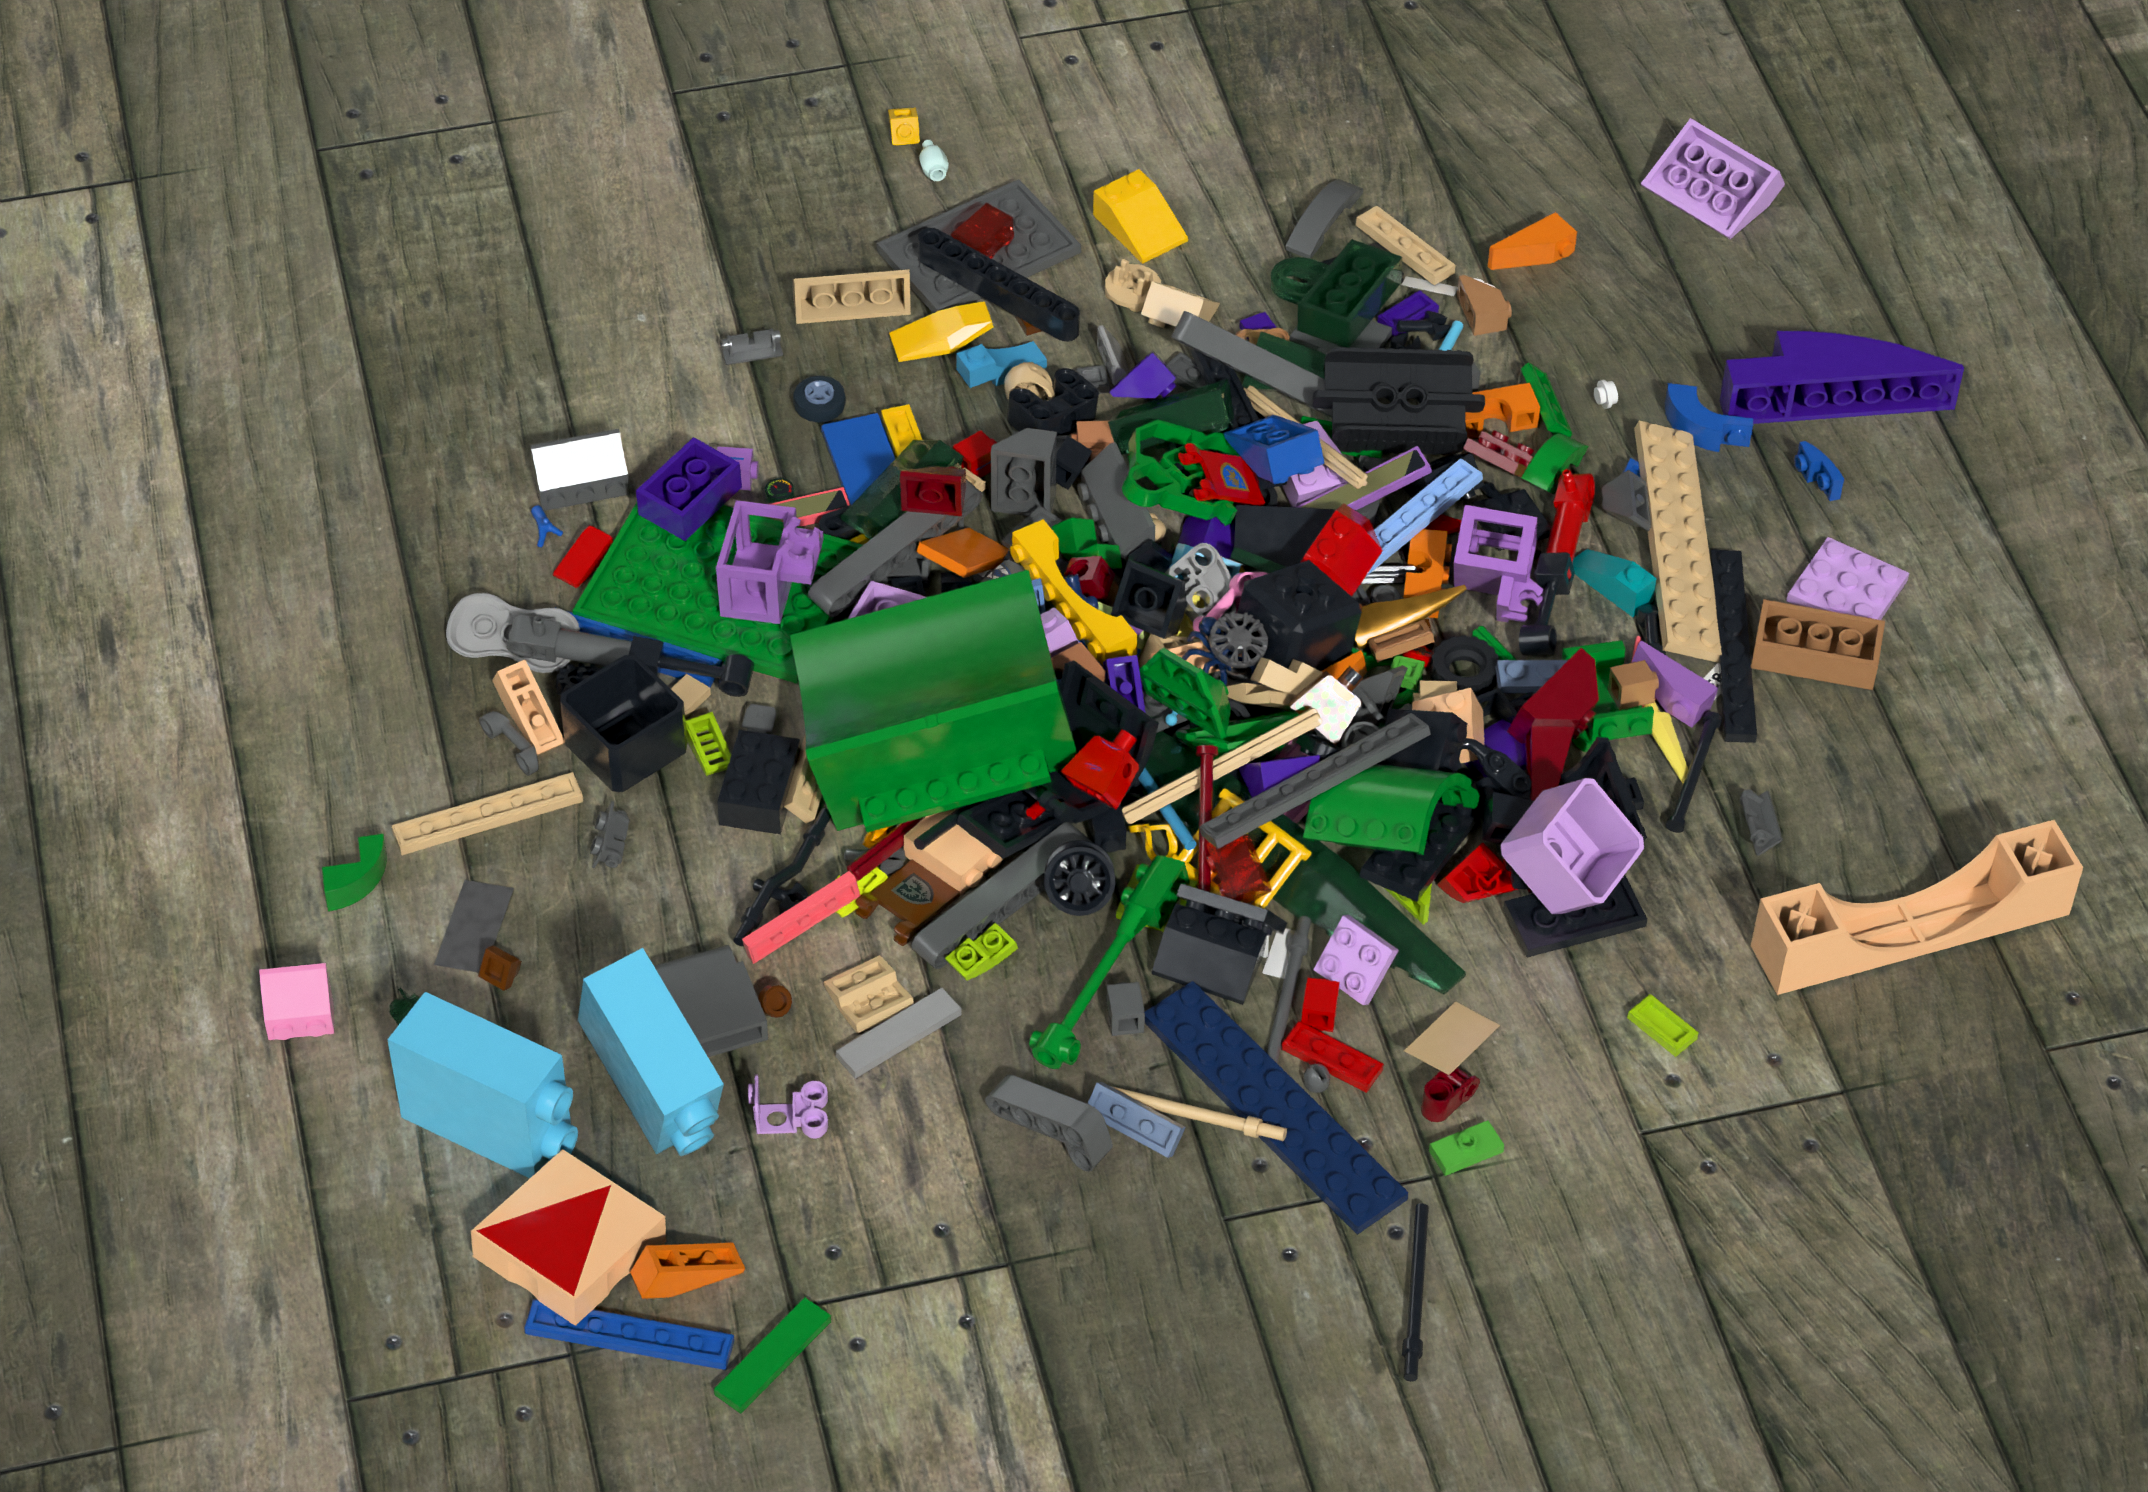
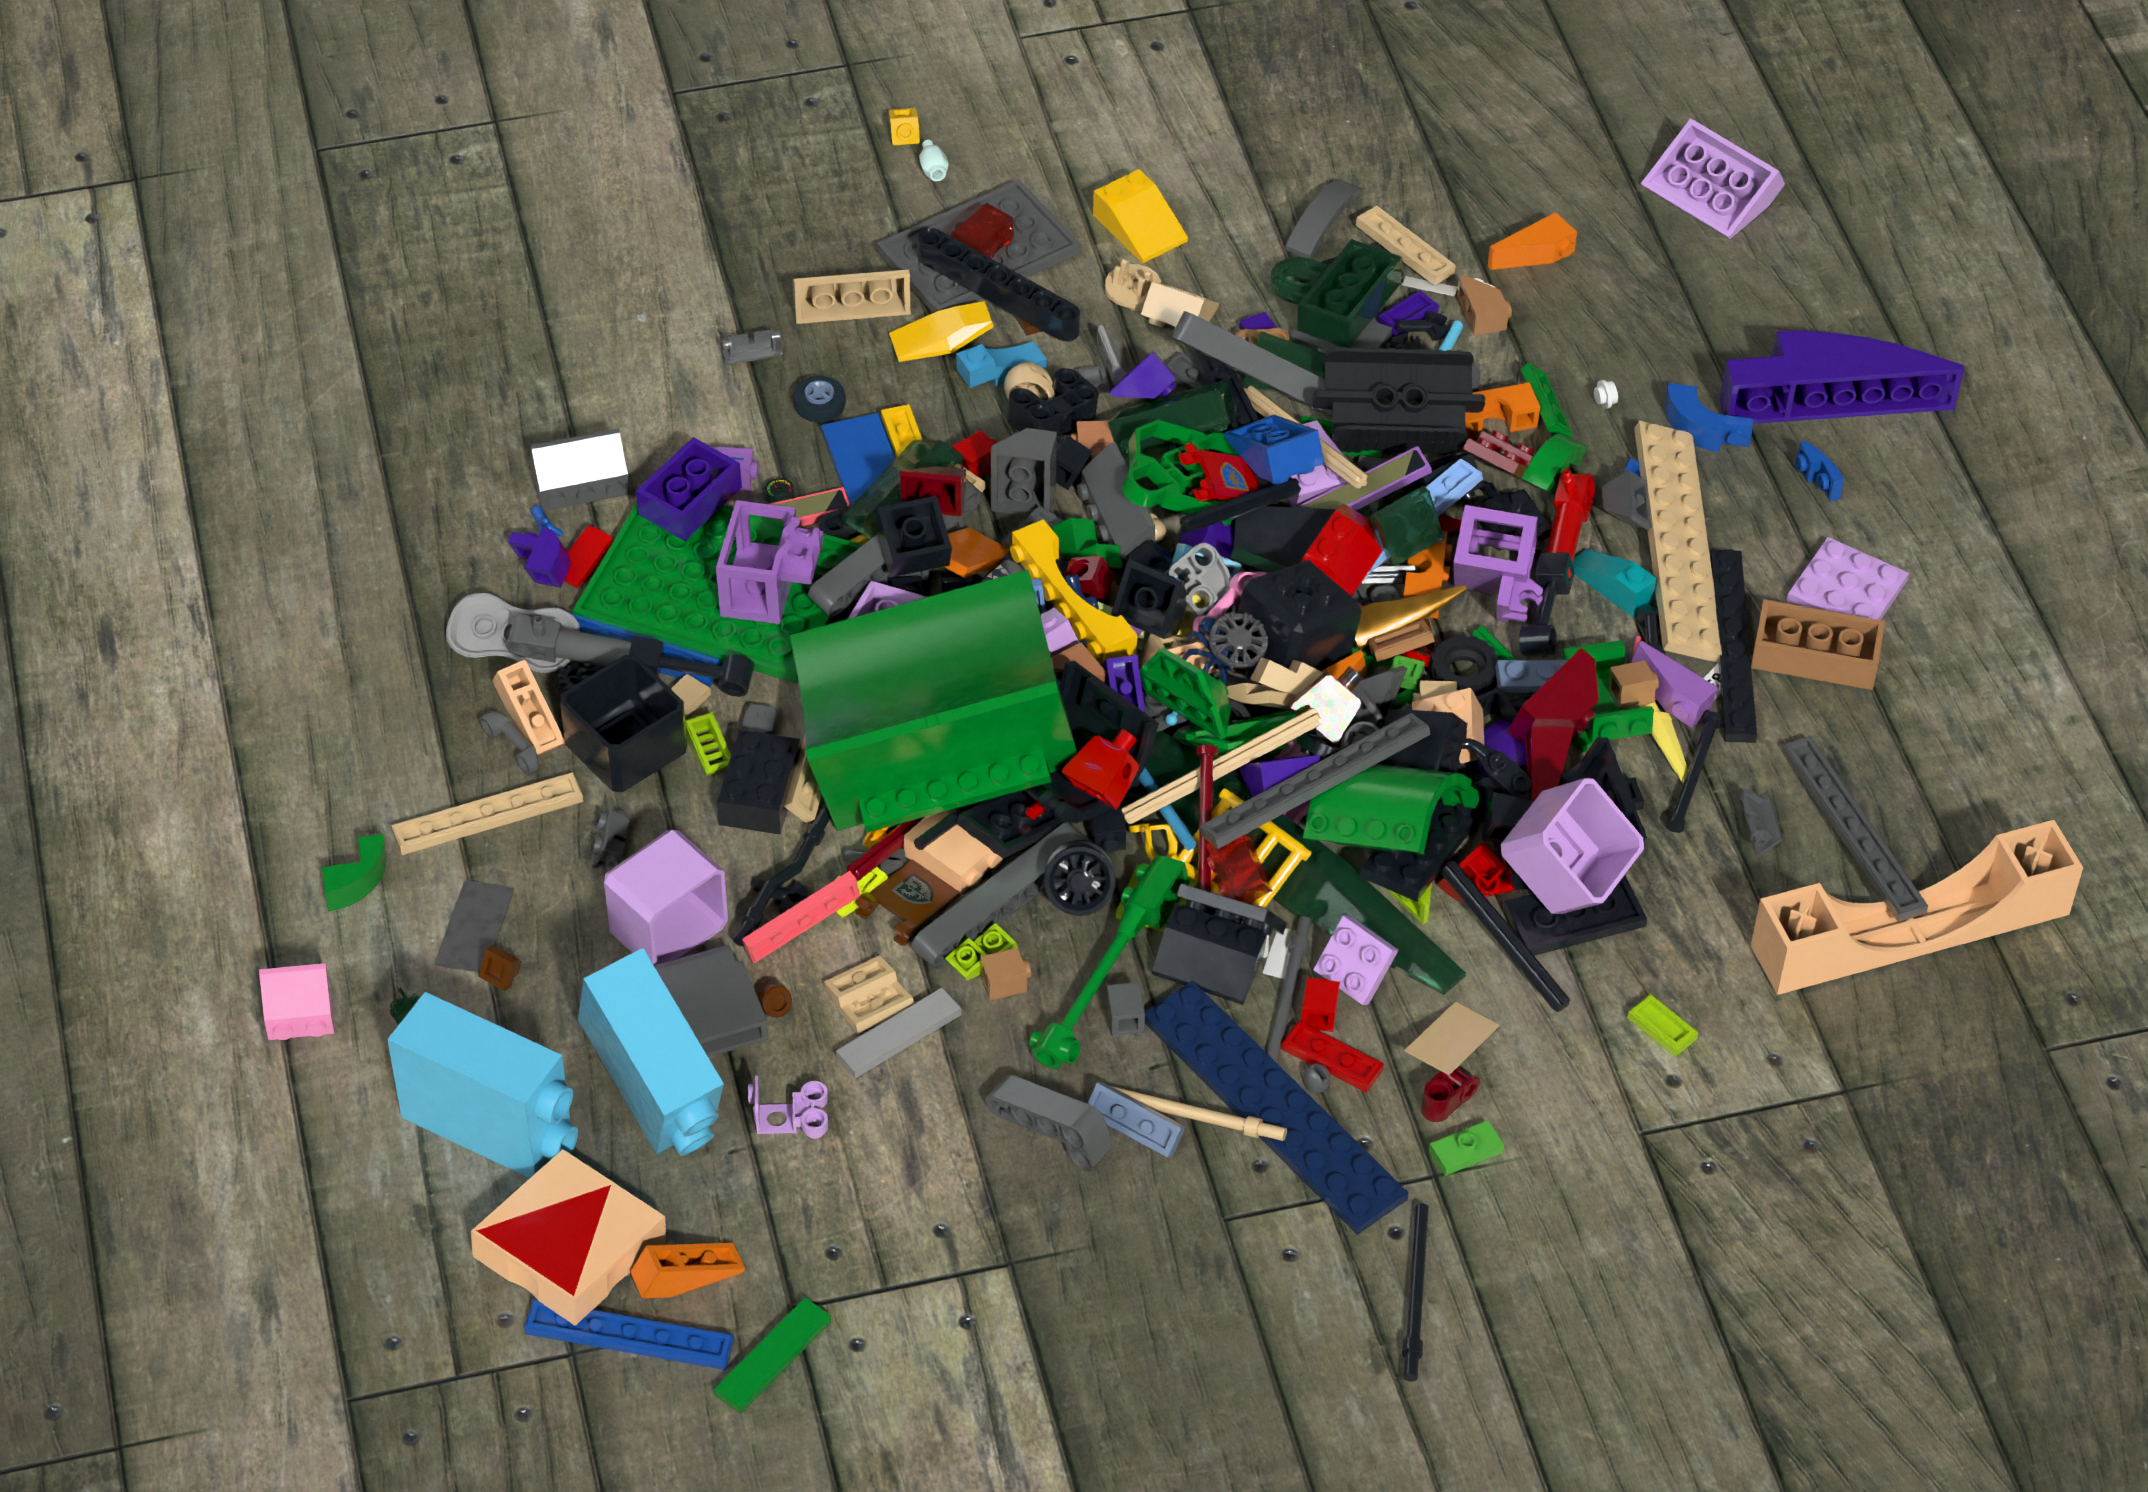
(546, 556): none -> dark purple brick
(666, 898): none -> lavender plate
(913, 536): none -> black brick
(1004, 973): none -> medium nougat brick
(1239, 505): none -> black axle
(1408, 526): none -> clear green plate
(1505, 936): none -> black axle
(1855, 829): none -> dark grey tile

